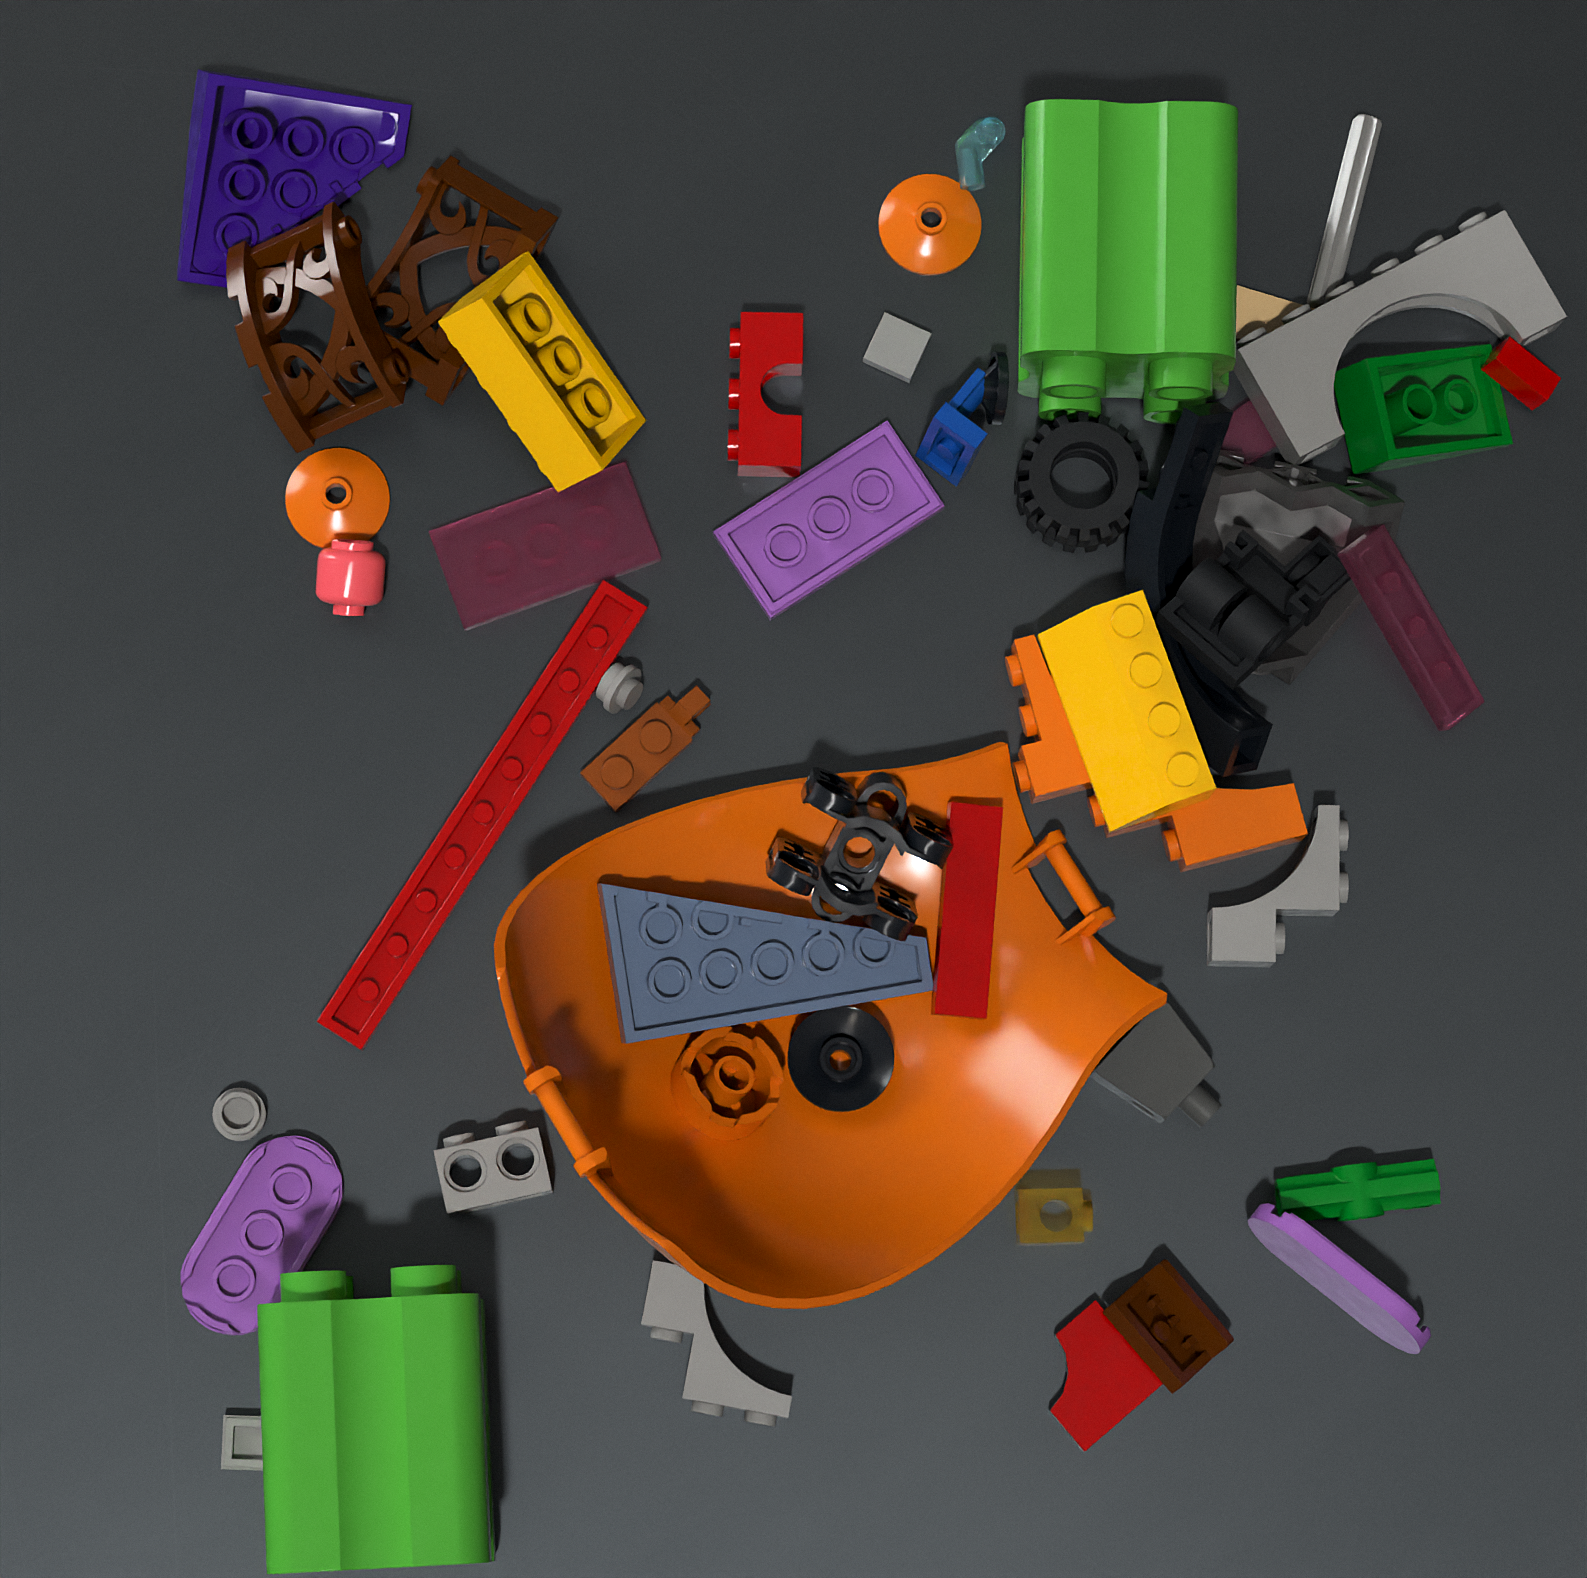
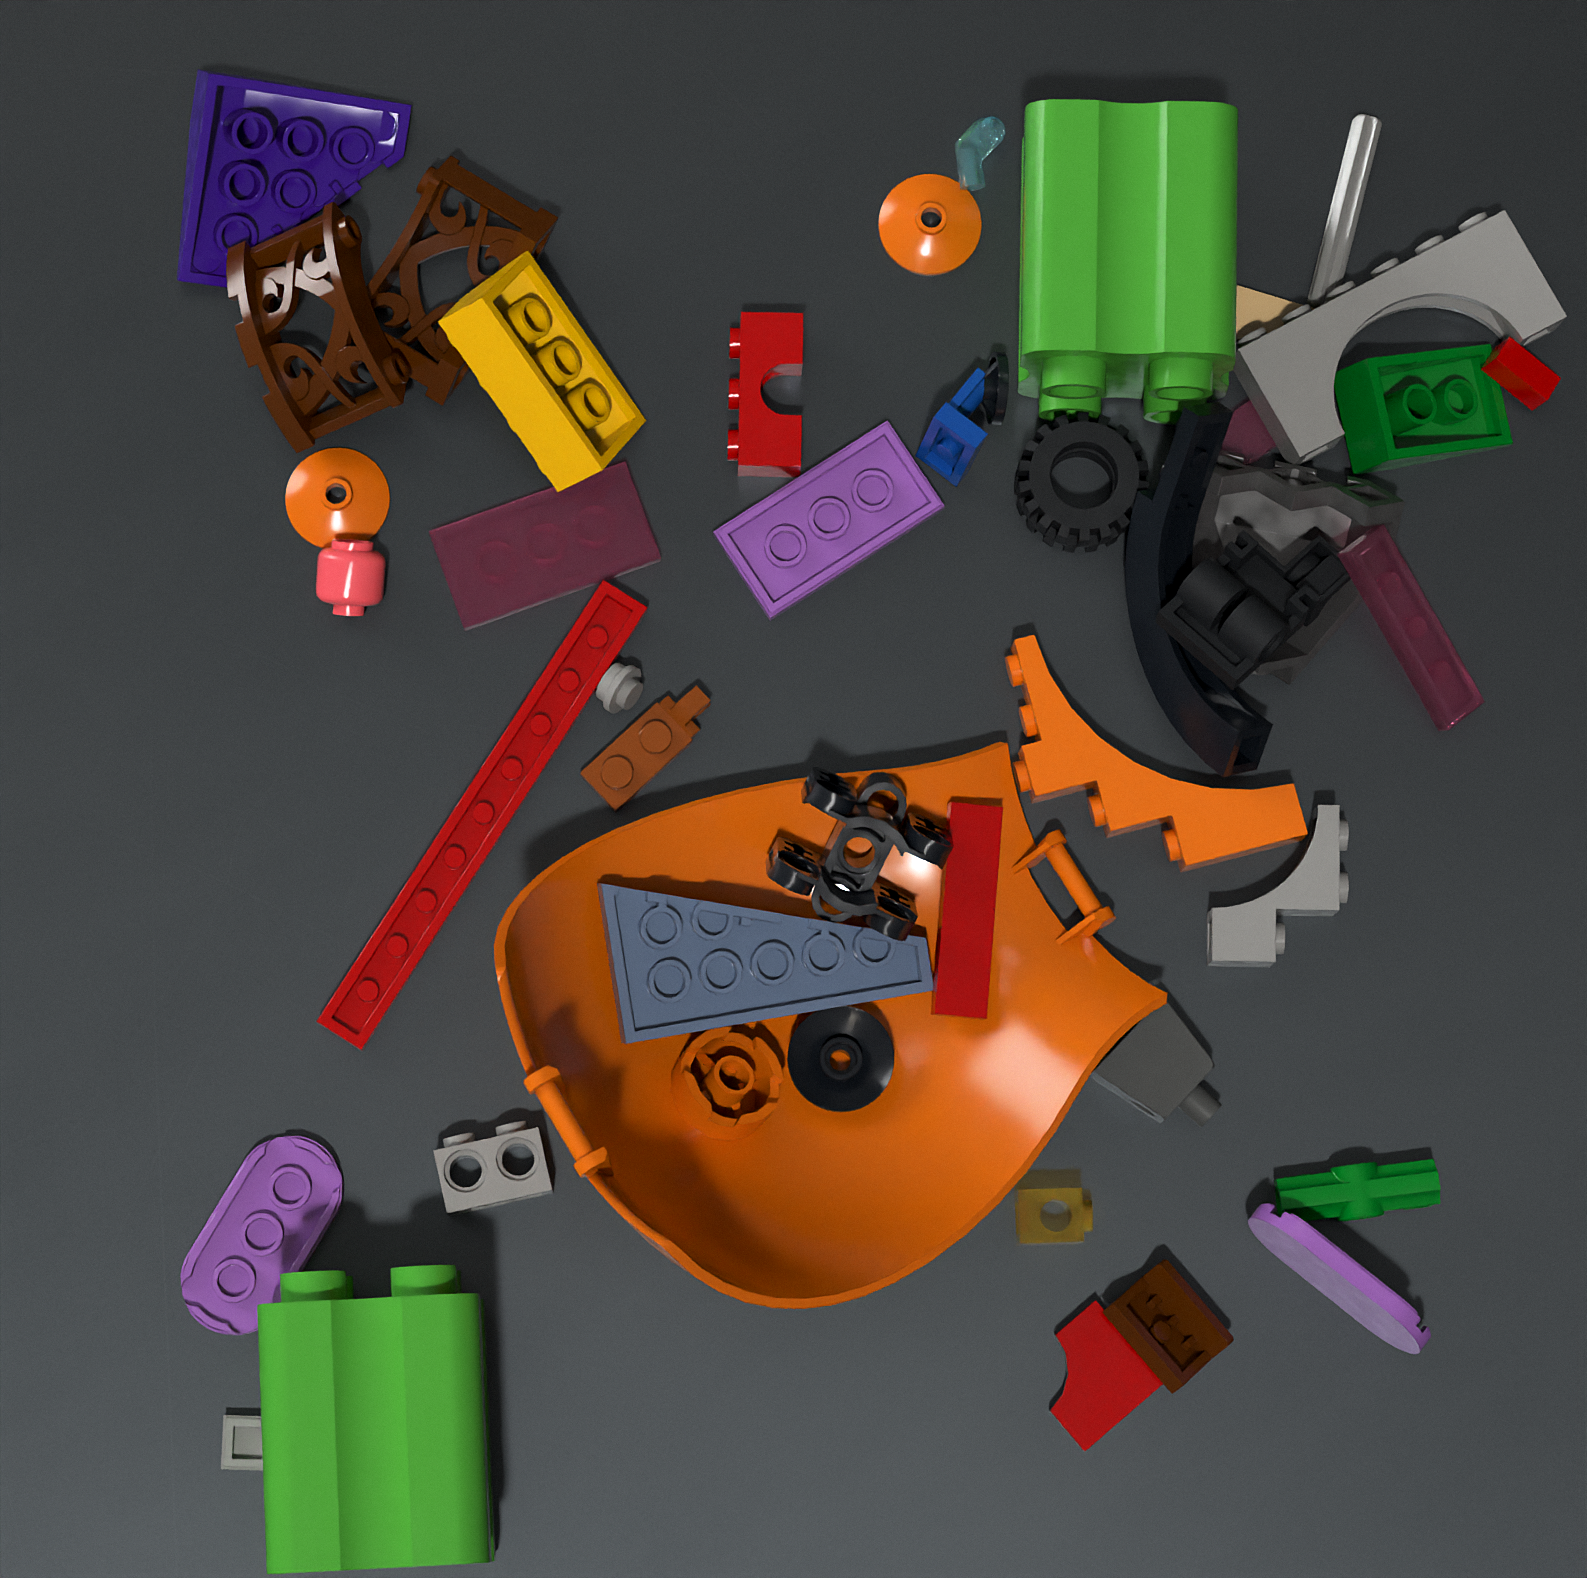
(239, 1114): light grey plate -> none
(712, 1381): light grey arch -> none
(897, 347): light grey tile -> none
(1126, 712): yellow slope -> none

